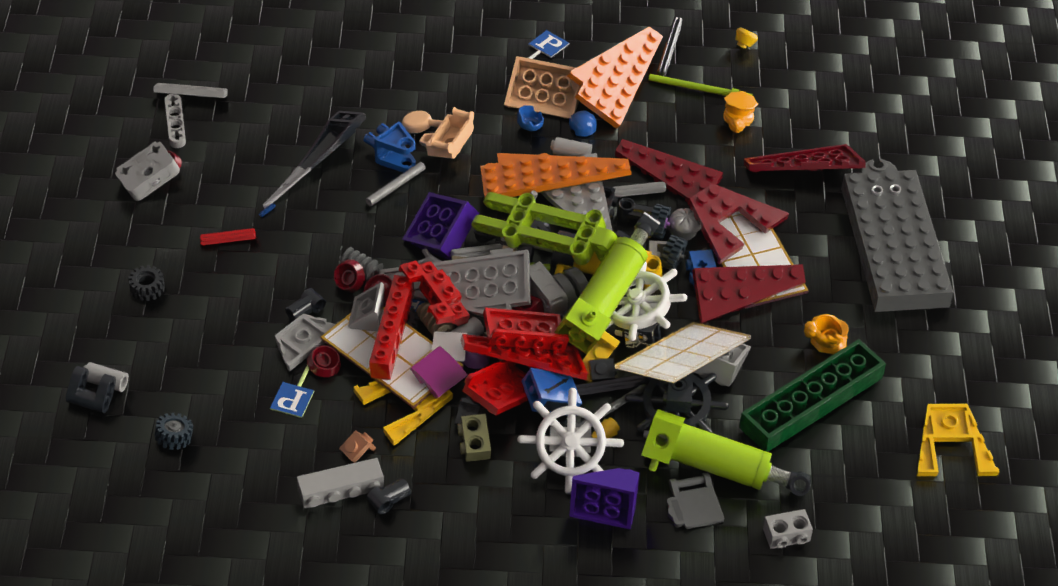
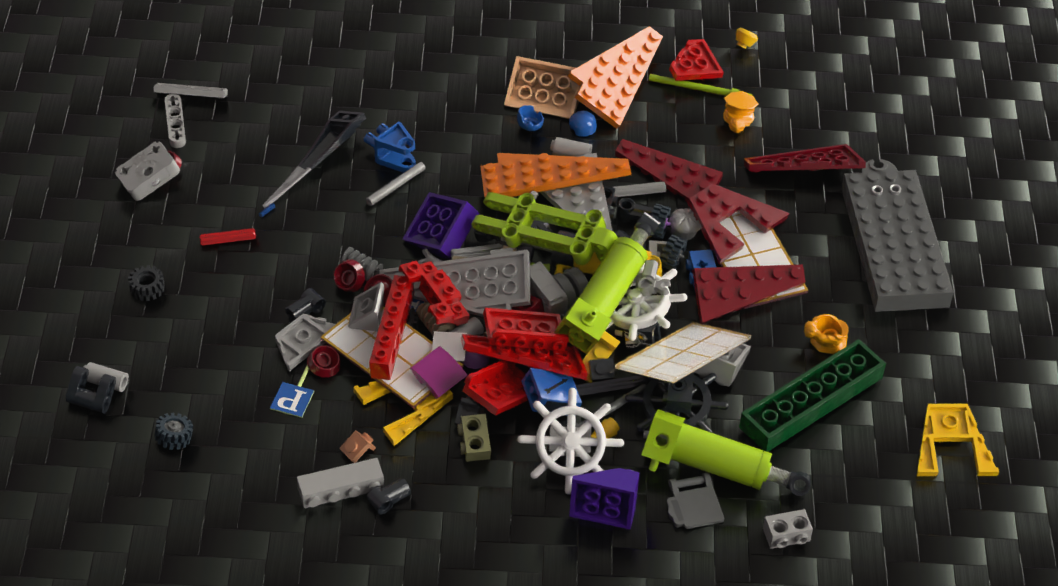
(448, 137): light nougat piece -> none
(547, 44): blue piece -> none
(648, 284): none -> light grey bar
(669, 46): axle -> none
(695, 62): none -> red plate

